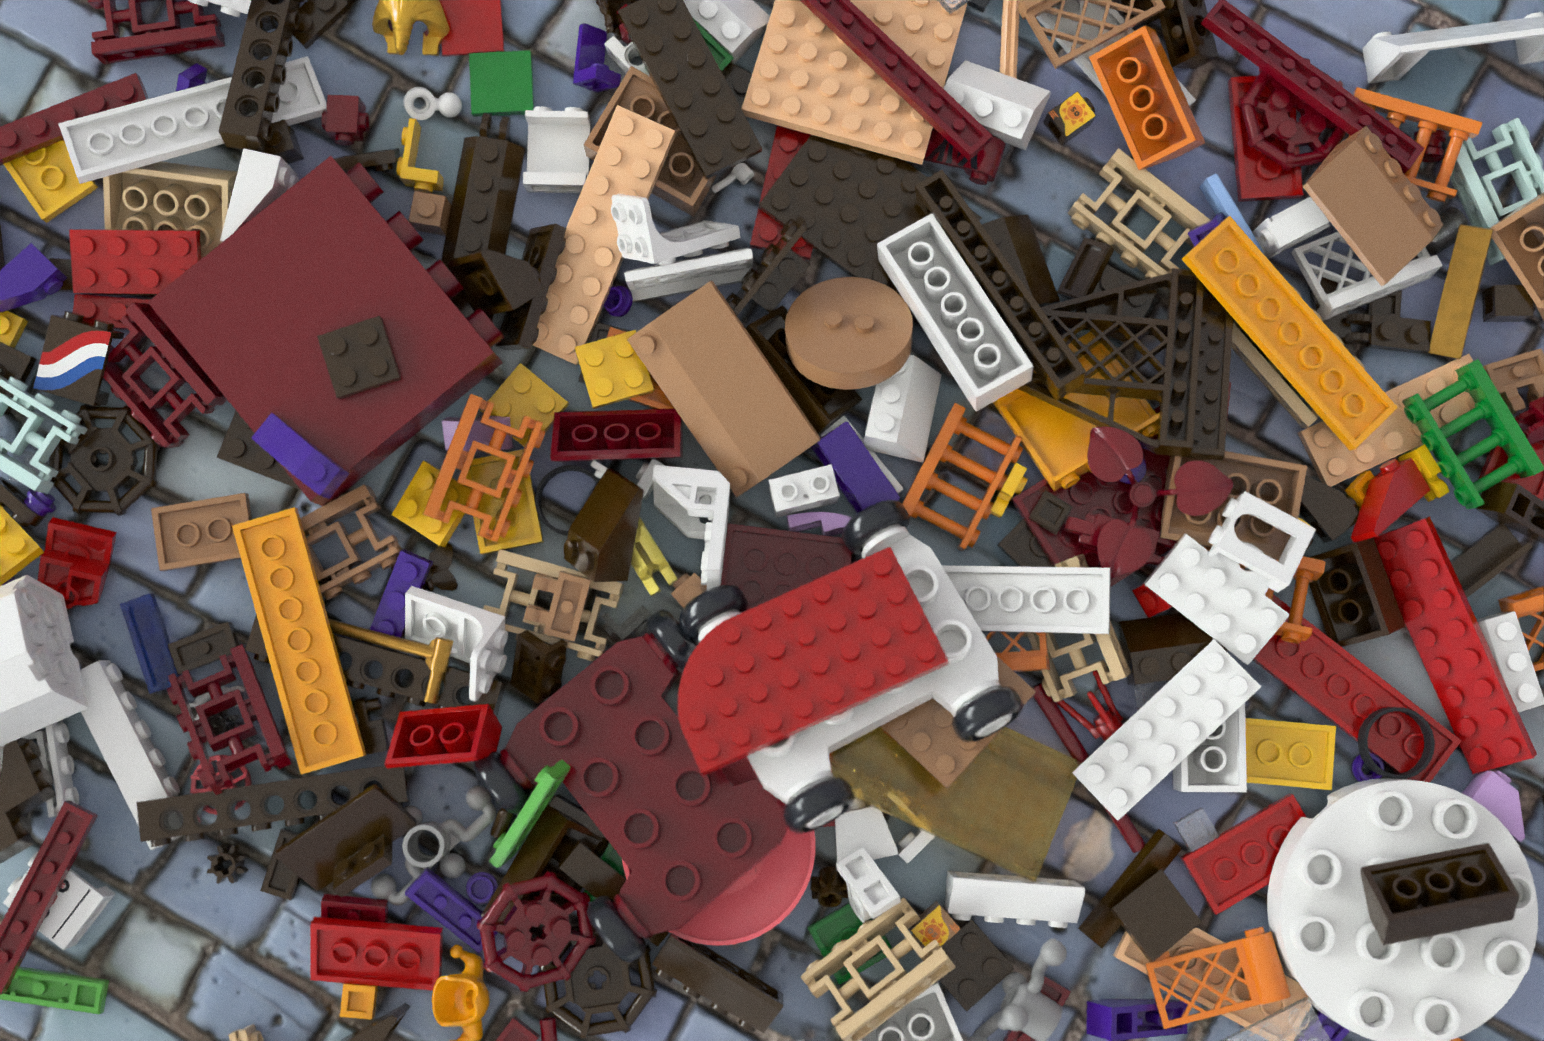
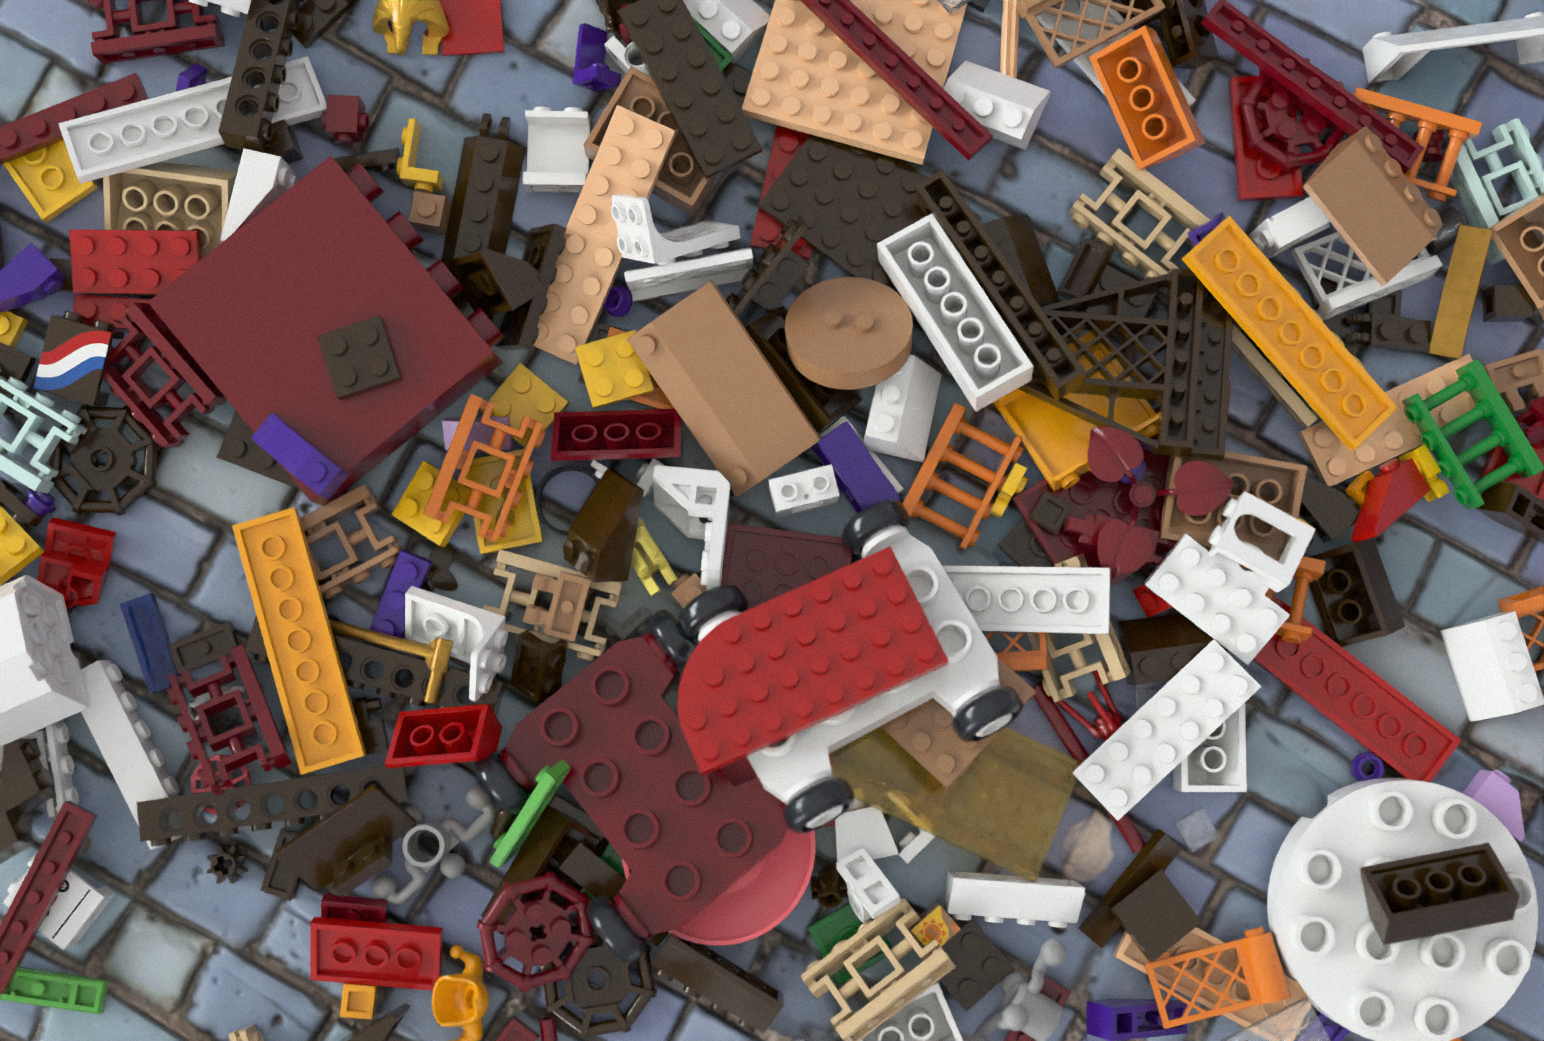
(199, 531): medium nougat plate -> none
(447, 104): white plate -> none
(447, 907): dark purple tile -> none
(481, 887): dark purple plate -> none
(501, 83): green tile -> none
(740, 172): white hand -> none
(830, 523): lavender slope -> none
(980, 168): dark red door -> none
(1070, 118): brick -> none
(1222, 202): light blue tile -> none
(1243, 855): red plate -> none
(1289, 753): yellow plate -> none
(1429, 742): black tyre -> none
(1453, 647): red plate -> none
(1487, 557): dark brown panel -> none

